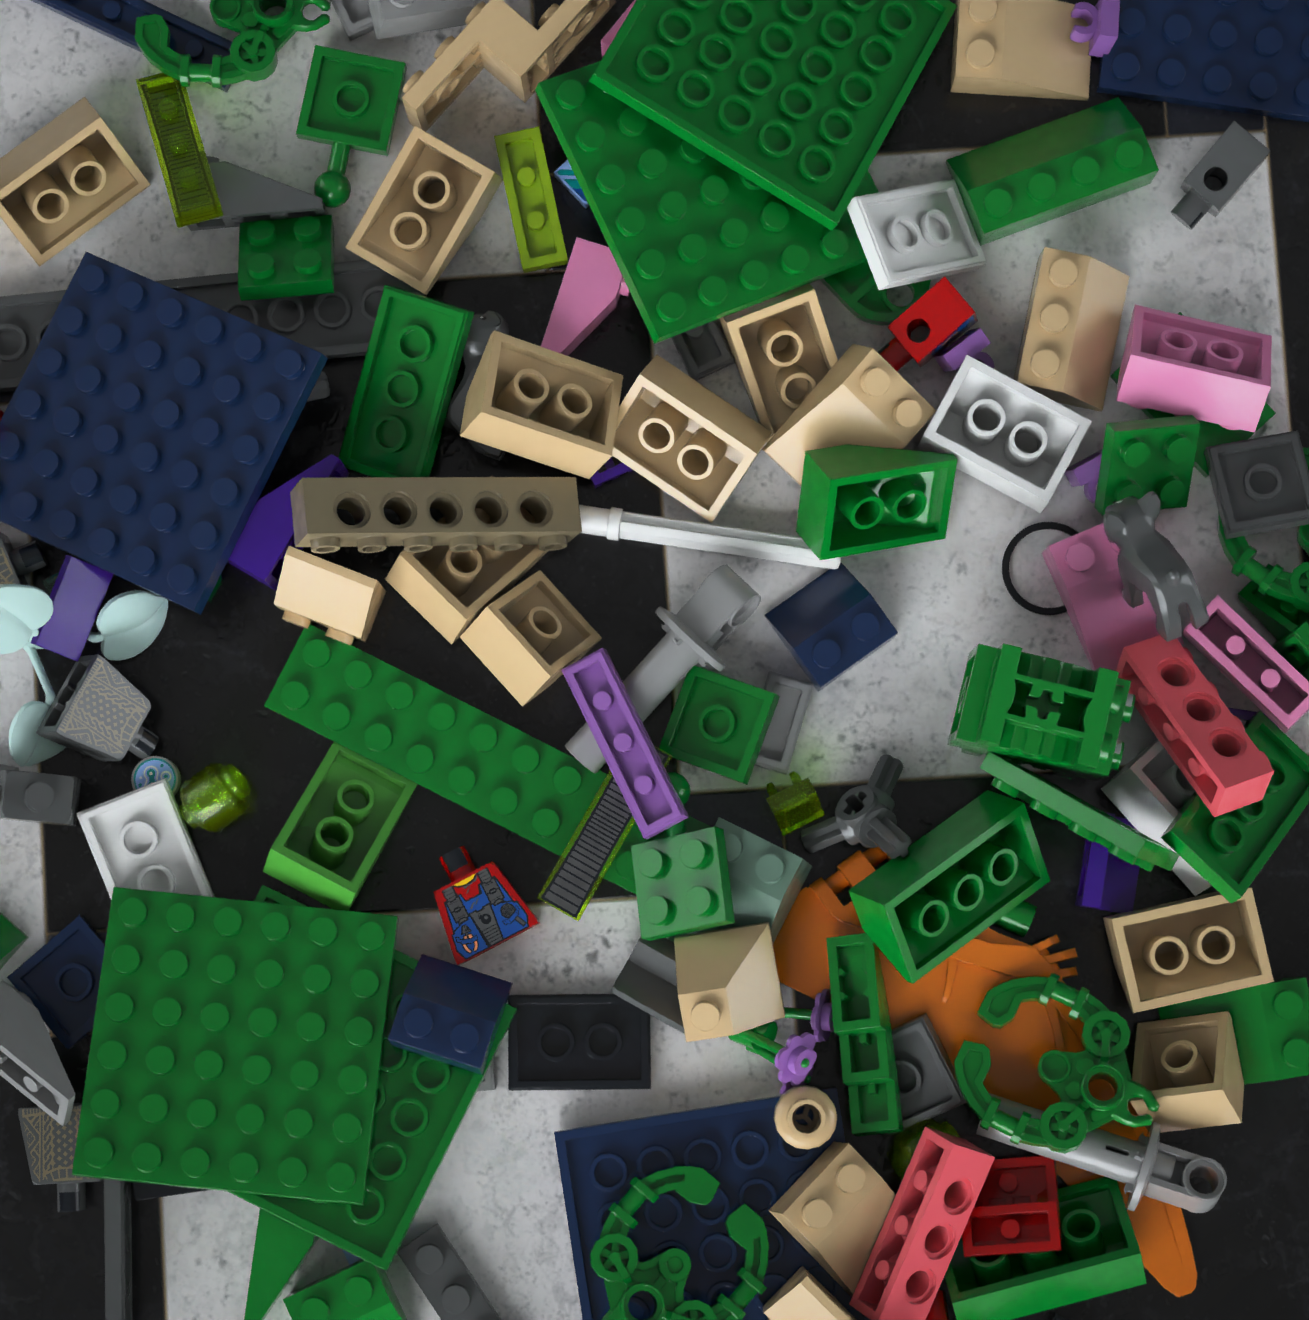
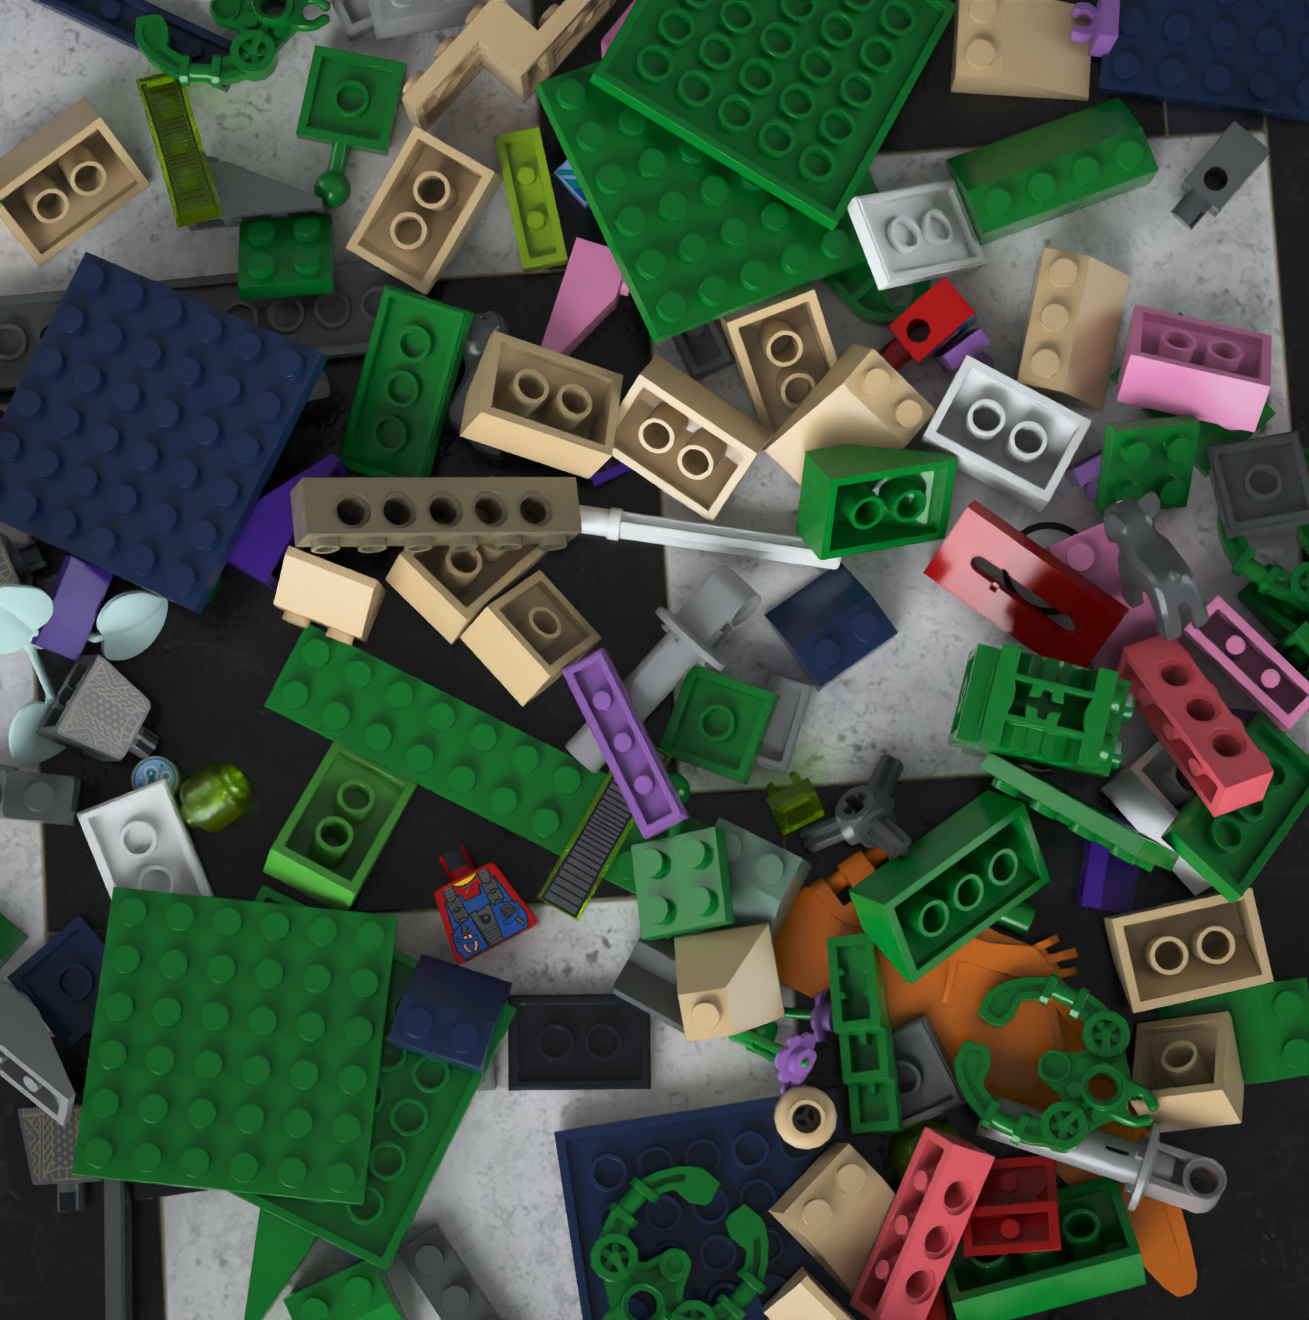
(988, 536): none -> red piece

